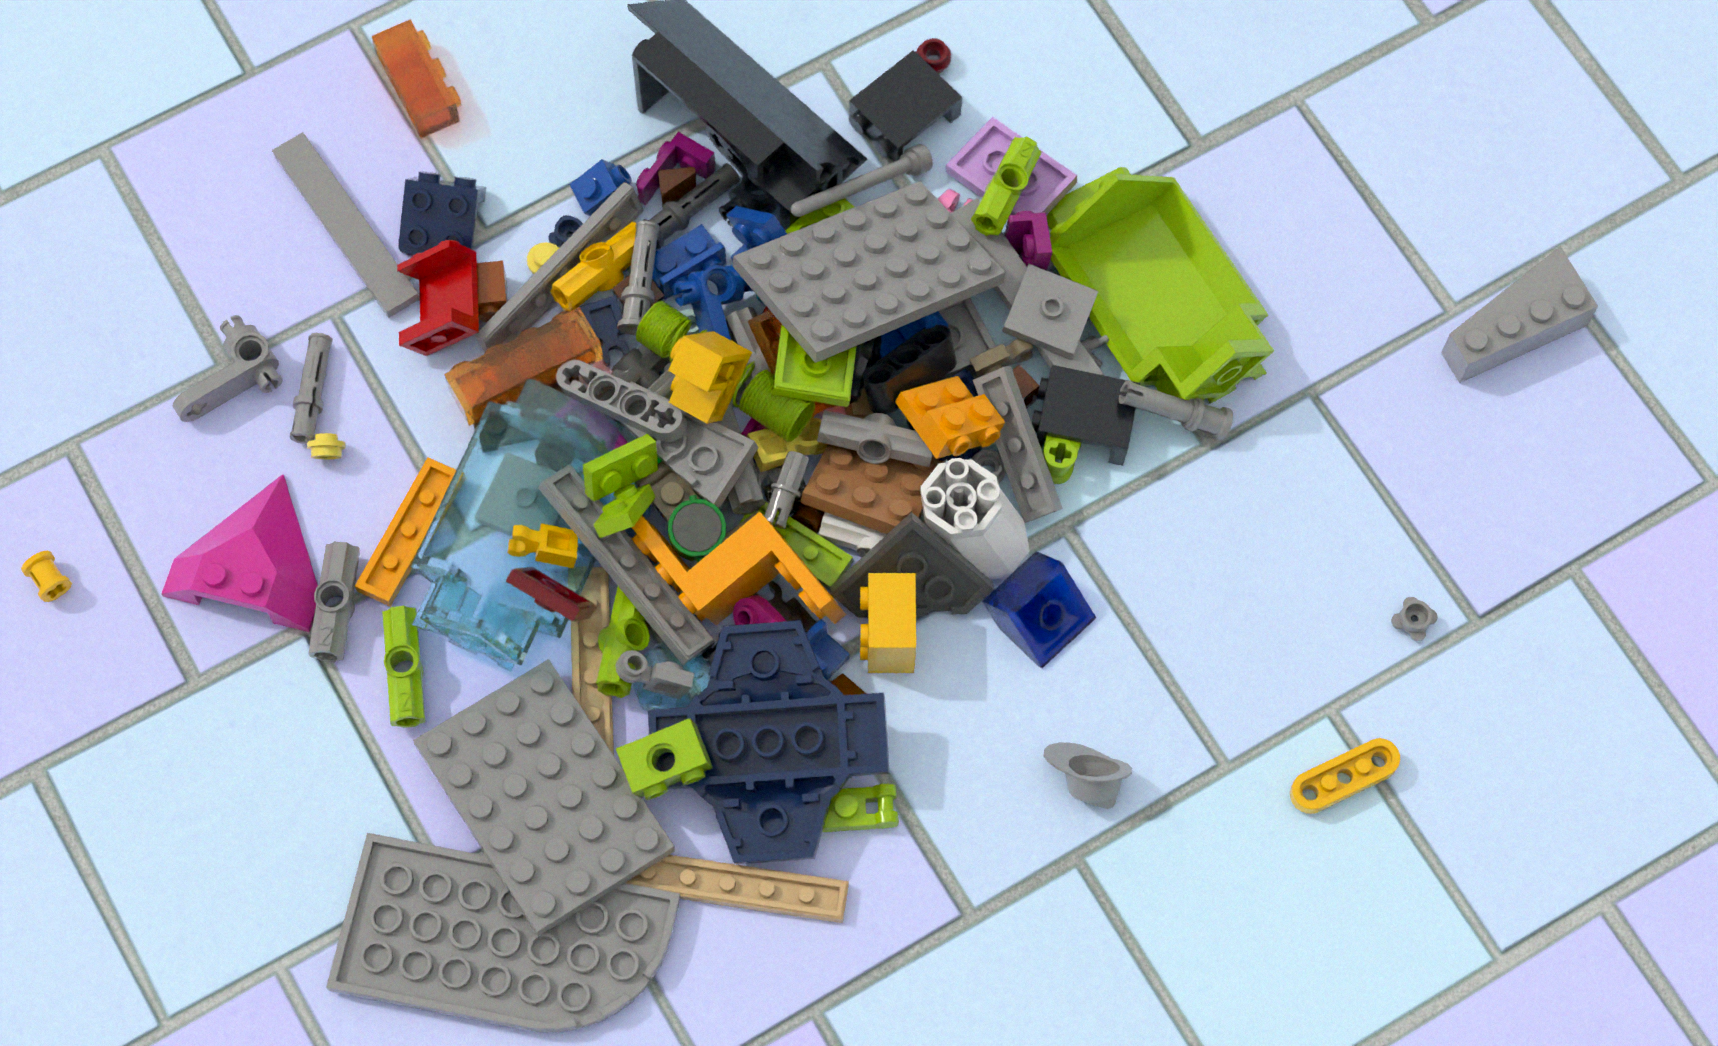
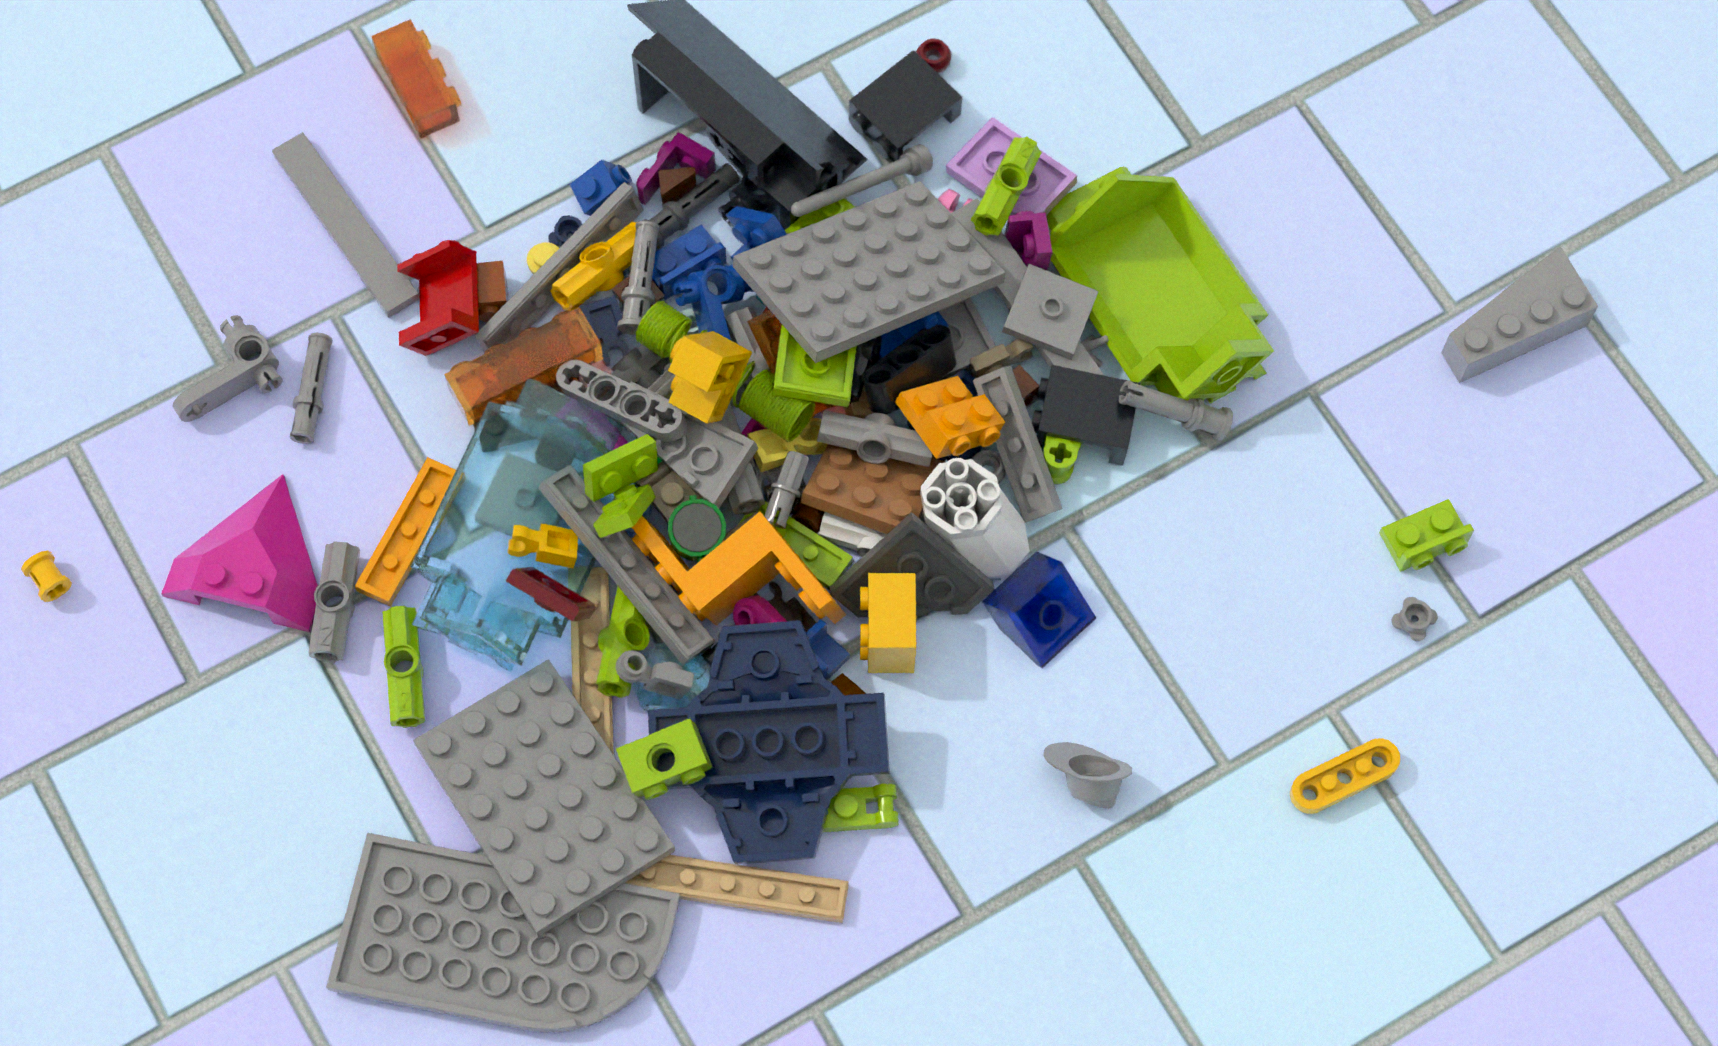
(326, 446): light yellow plate -> none
(438, 211): dark blue bracket -> none
(1425, 535): none -> lime bracket

